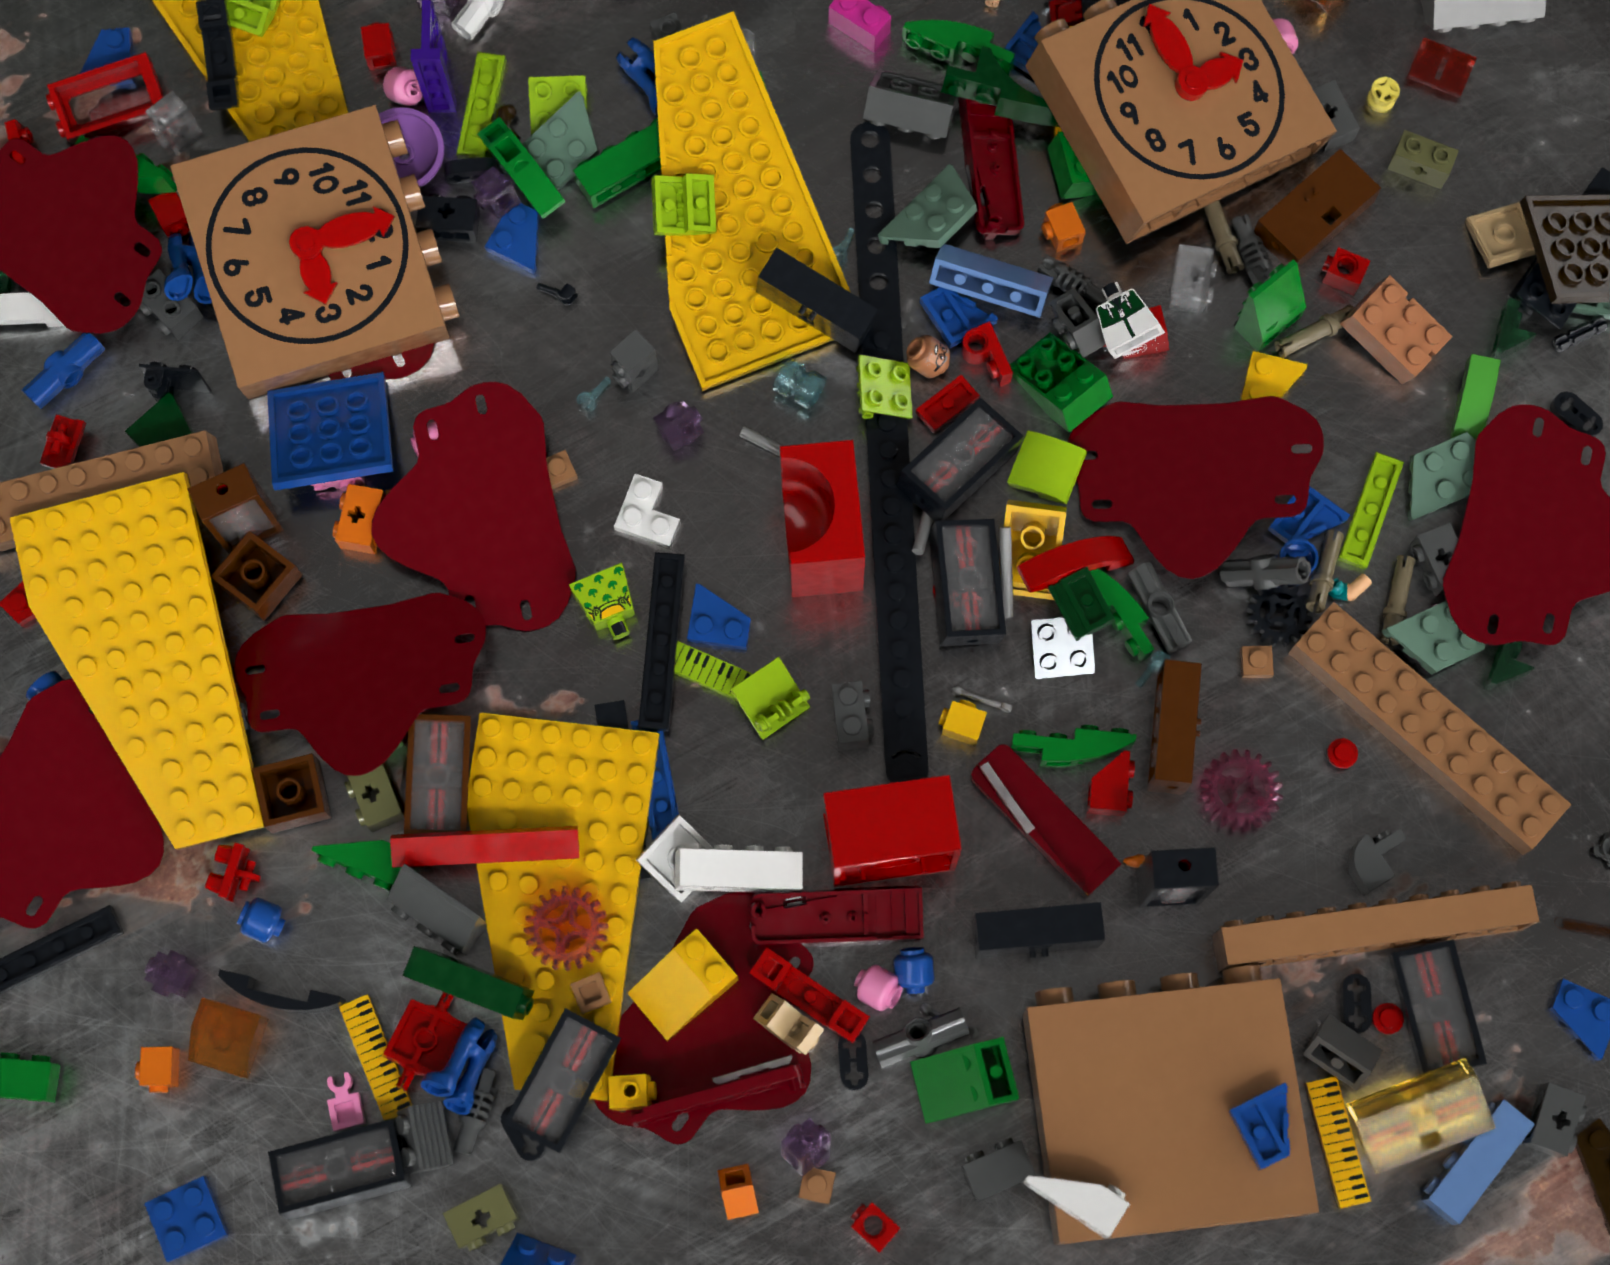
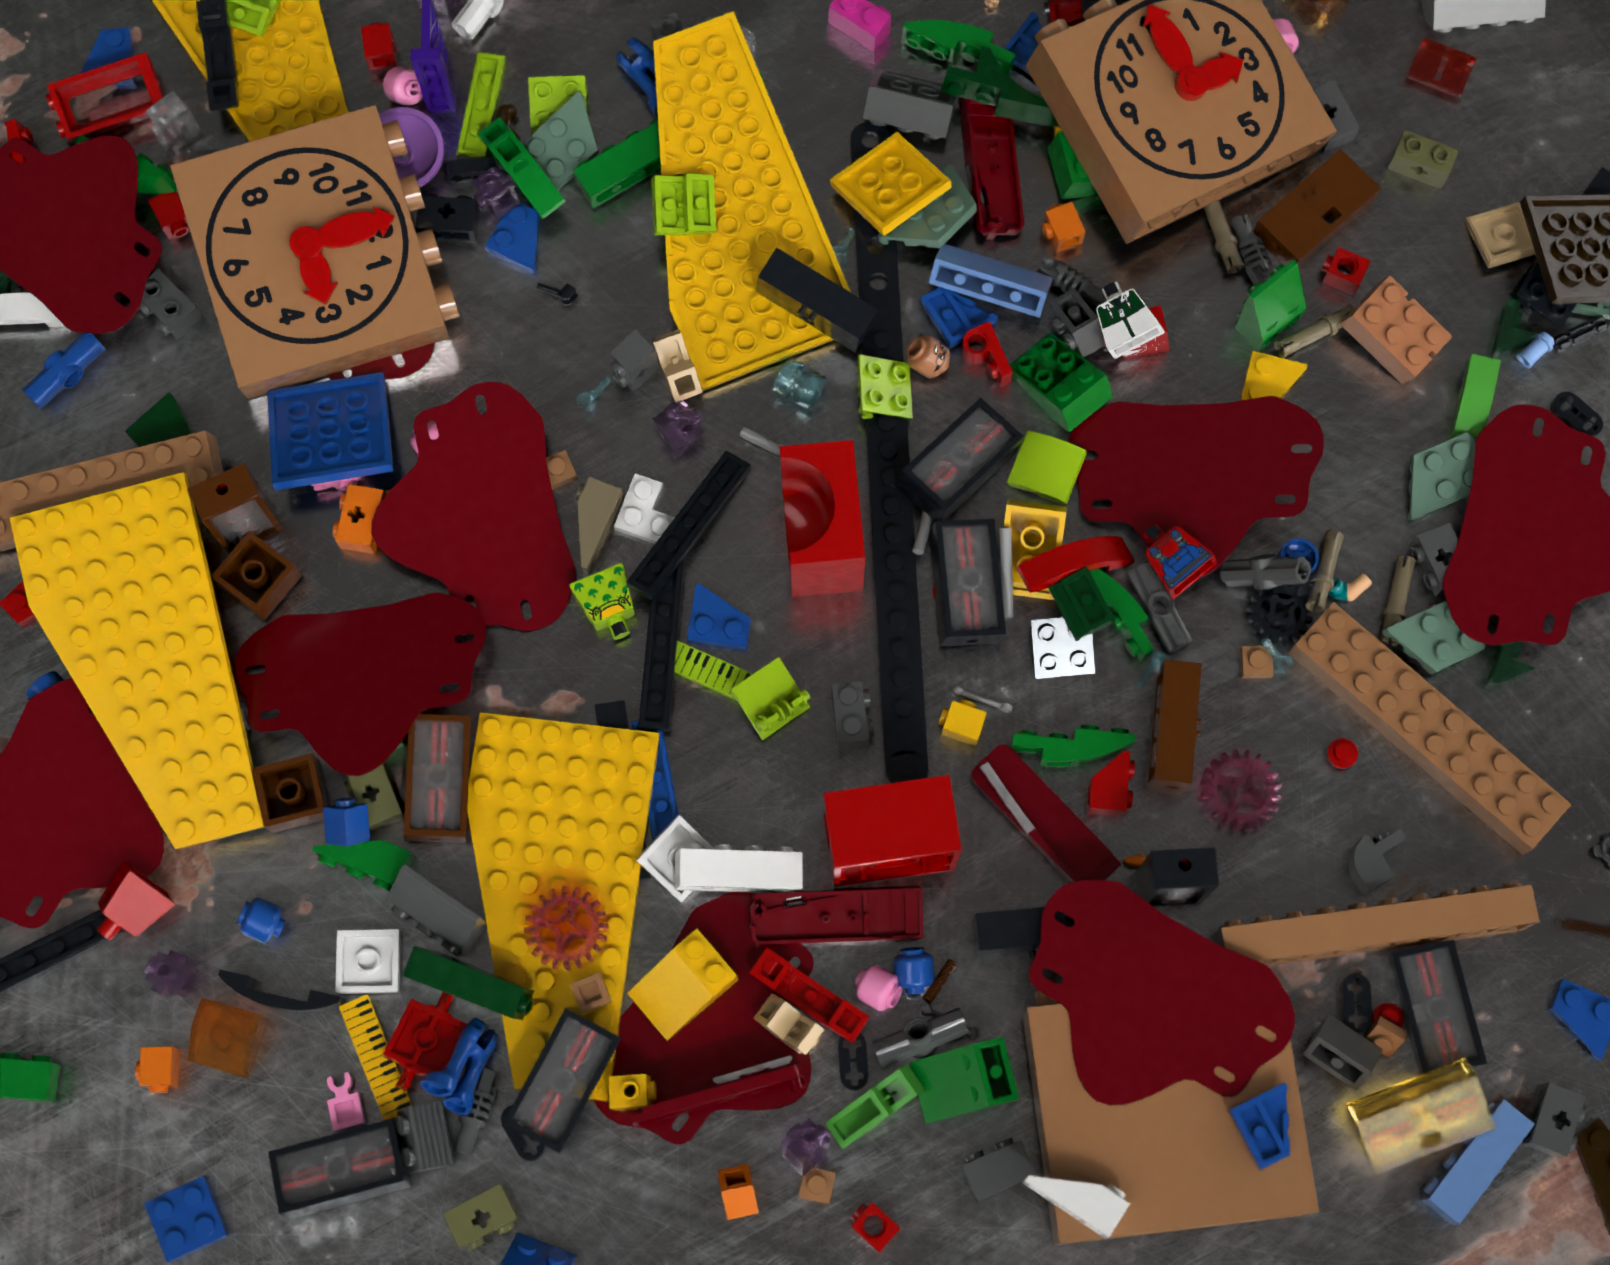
(62, 442): red hips -> none
(131, 903): none -> torso
(163, 379): black hinge -> none
(180, 281): blue piece -> none
(235, 859): red hips -> none
(346, 822): none -> blue brick
(368, 961): none -> white plate
(484, 846): red tile -> none
(597, 510): none -> dark tan slope
(676, 366): none -> tan brick
(688, 525): none -> black tile
(875, 1106): none -> bright green slope
(890, 183): none -> yellow plate
(939, 981): none -> reddish brown piece
(947, 404): red plate -> none
(1154, 997): none -> dark red piece
(1177, 558): none -> torso
(1189, 263): clear brick -> none
(1276, 655): none -> clear light blue hand
(1314, 520): blue wing -> none
(1337, 1142): yellow tile -> none
(1370, 511): lime tile -> none
(1386, 1036): none -> medium nougat plate
(1388, 89): light yellow wheel -> none
(1540, 345): none -> light blue pin

